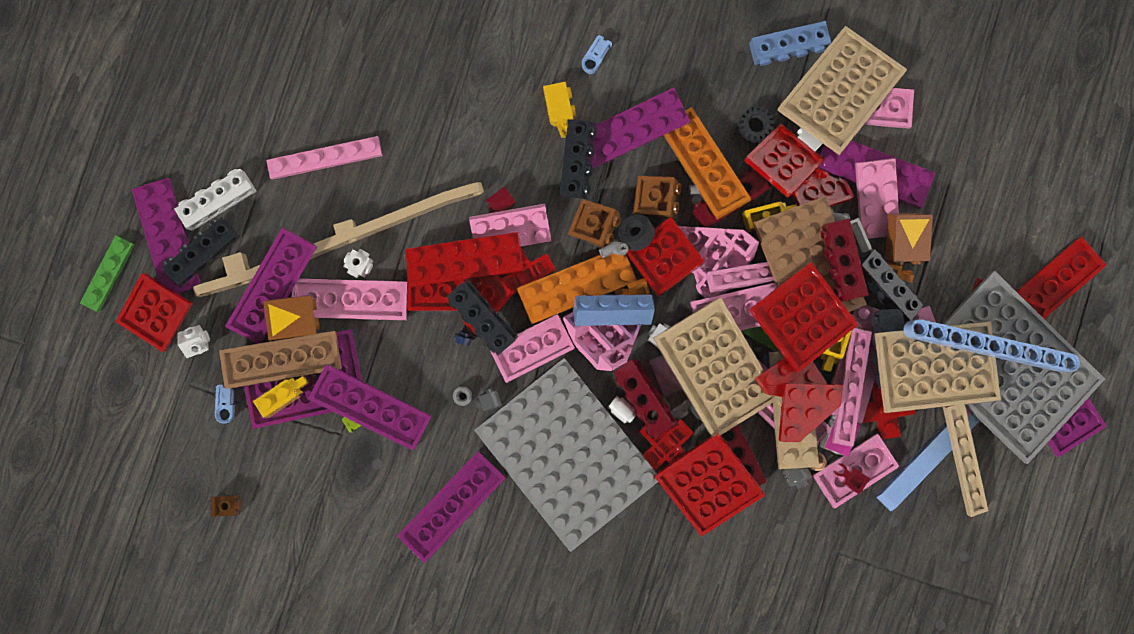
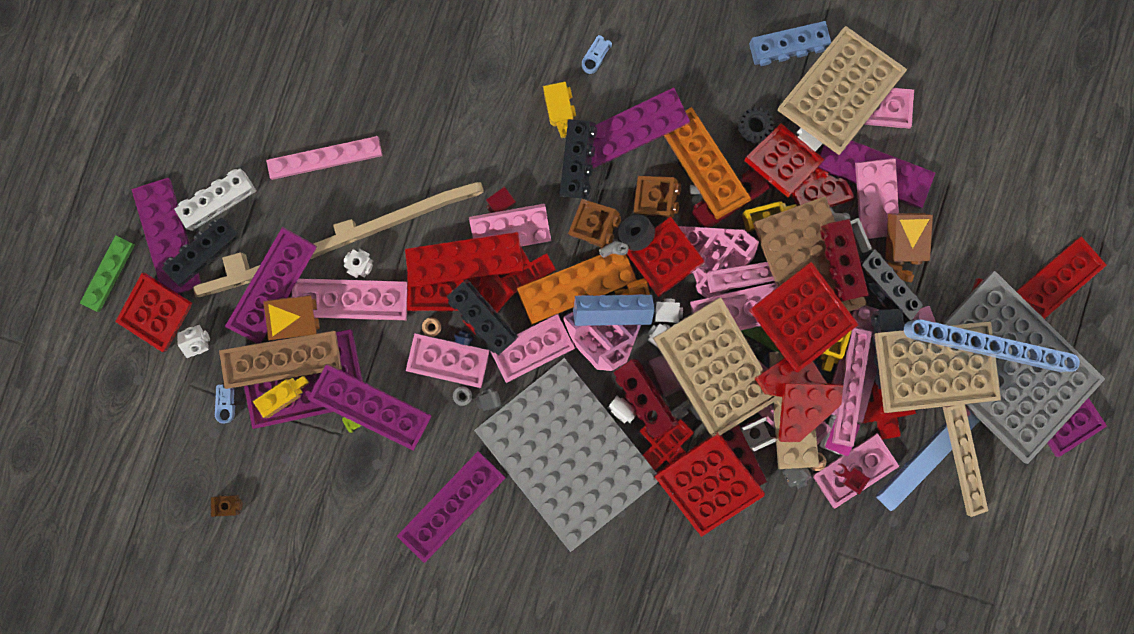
(427, 322): none -> light nougat plate
(447, 360): none -> bright pink plate
(668, 311): none -> white brick
(764, 438): none -> white piece

